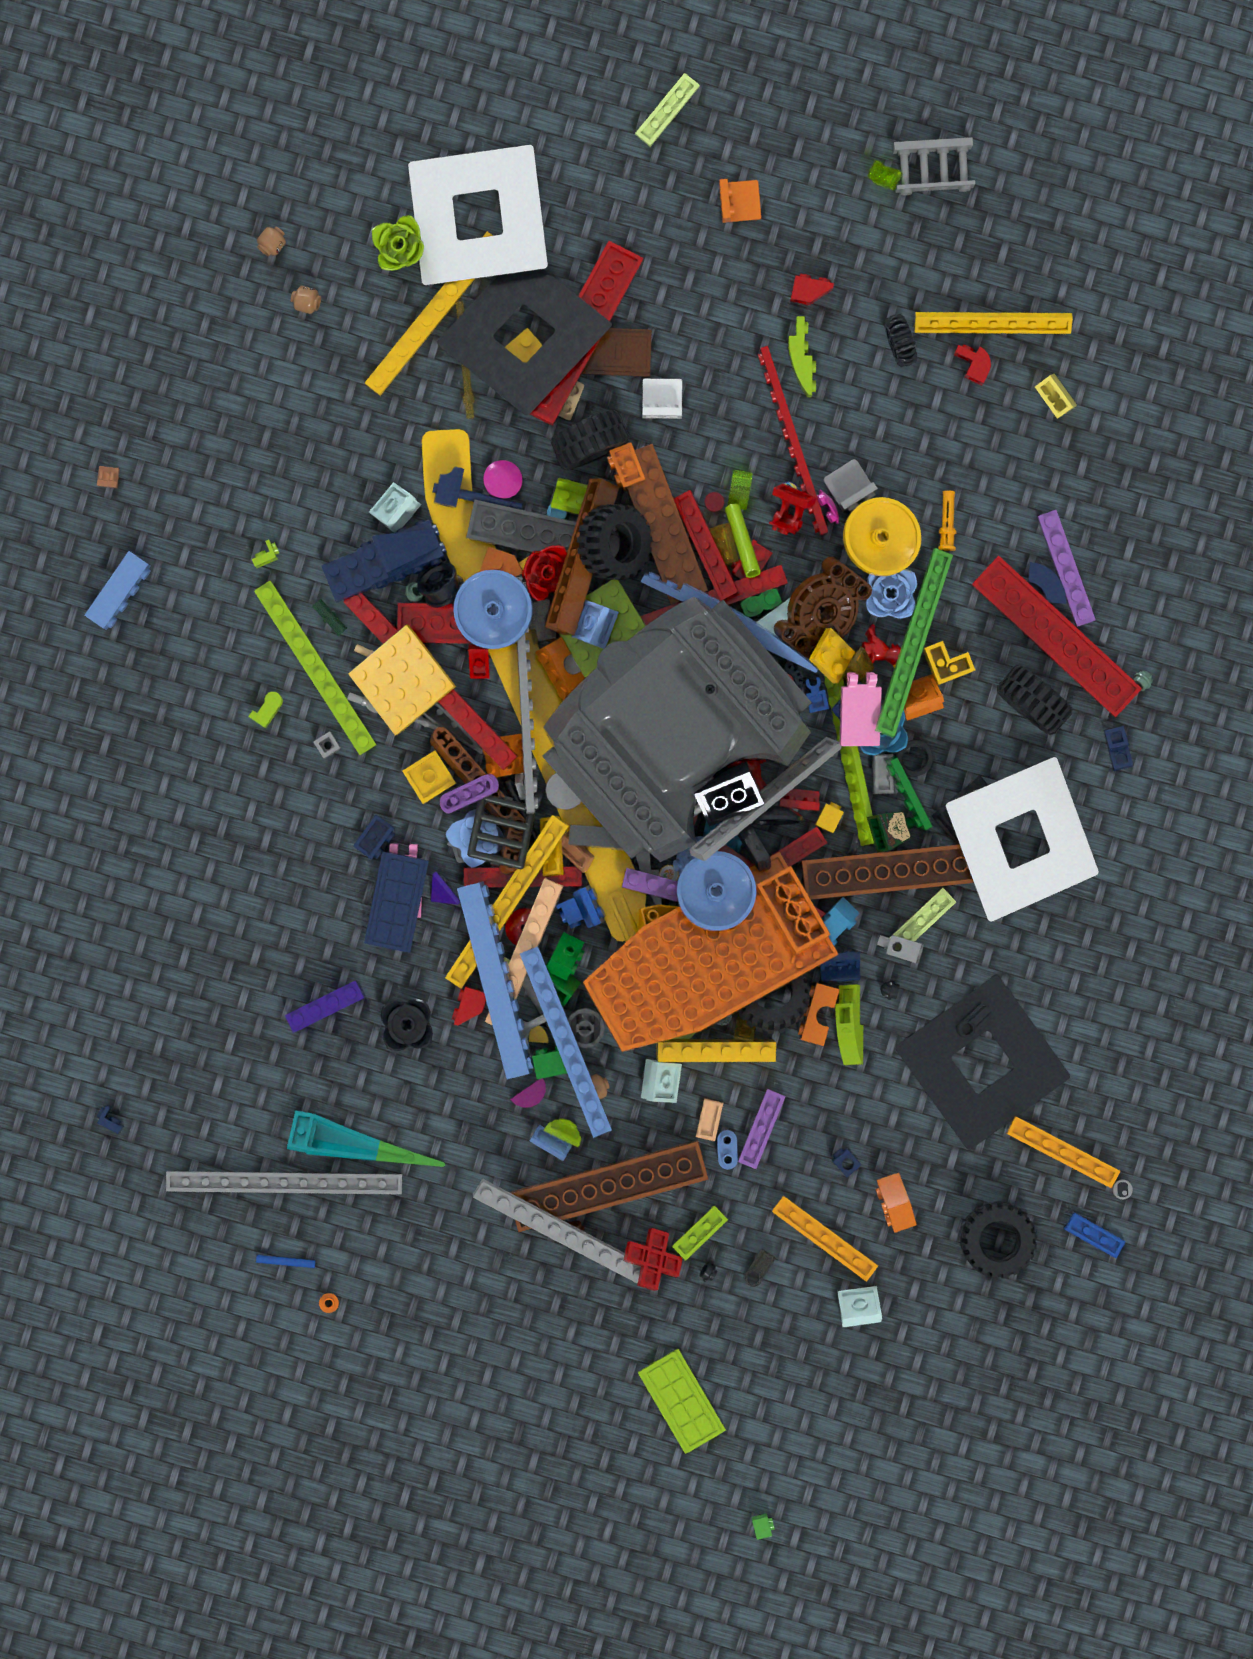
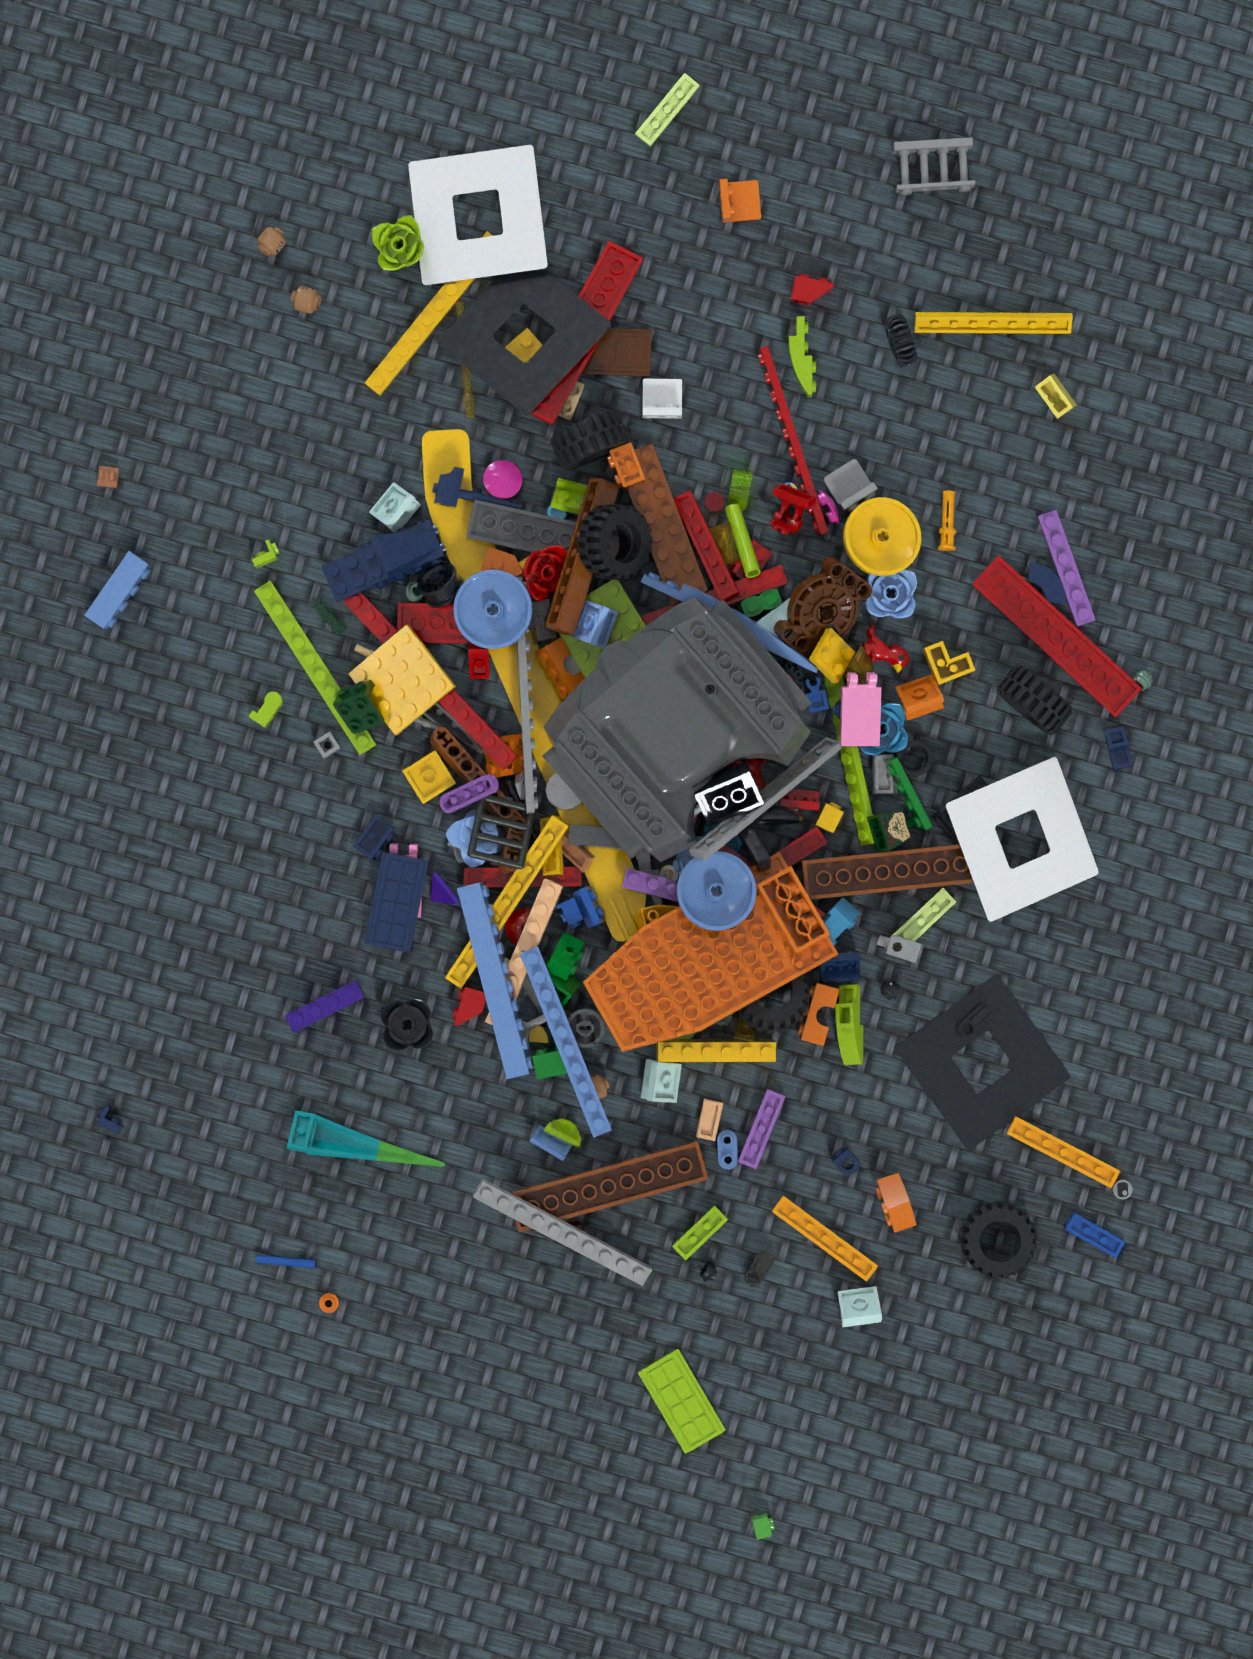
(283, 1182): light grey plate -> none
(357, 707): none -> dark green bracket
(531, 1095): magenta tile -> none
(653, 1259): red plate -> none
(884, 175): clear neon green bracket -> none
(913, 643): bright green plate -> none
(979, 361): red brick -> none

